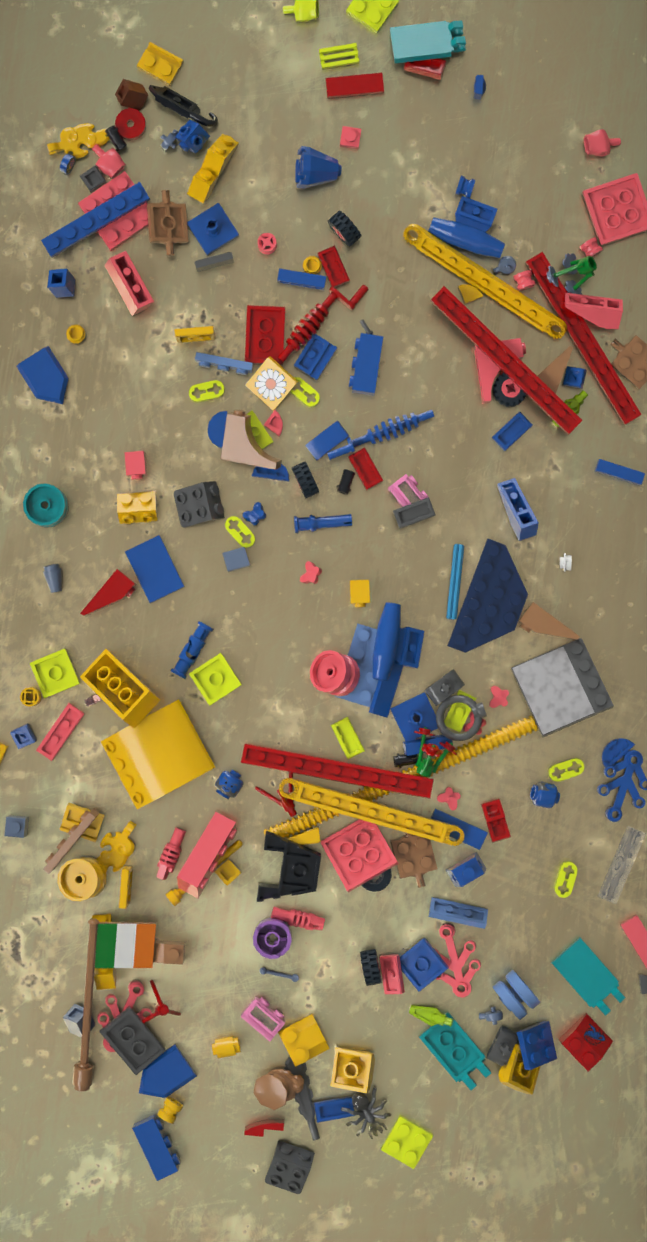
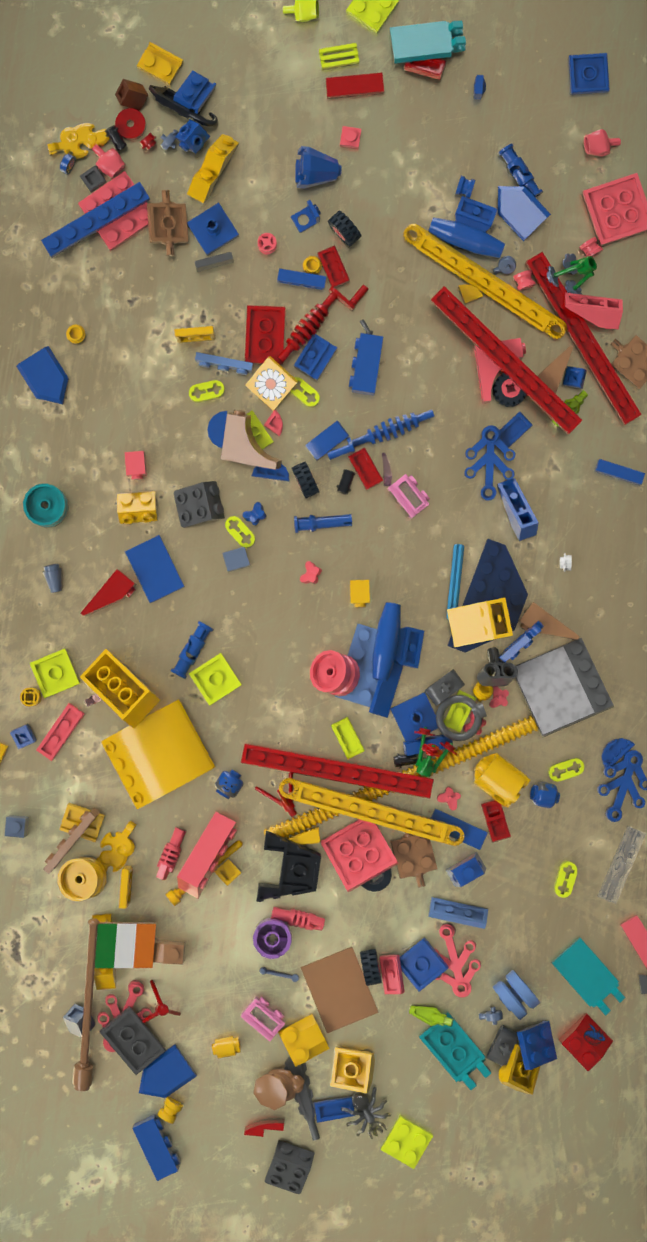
(61, 283): blue brick -> none
(129, 283): coral brick -> none
(148, 141): none -> red plate
(194, 91): none -> blue plate
(312, 212): none -> blue bracket
(339, 990): none -> medium nougat sticker
(387, 473): none -> helmet
(414, 513): dark grey tile -> none
(479, 622): none -> yellow slope
(482, 692): none -> yellow tile
(490, 459): none -> blue plant
(496, 670): none -> dark grey beam
(500, 779): none -> yellow cylinder
(520, 210): none -> tile
(522, 174): none -> blue piece
(524, 640): none -> blue plate
(589, 73): none -> blue tile

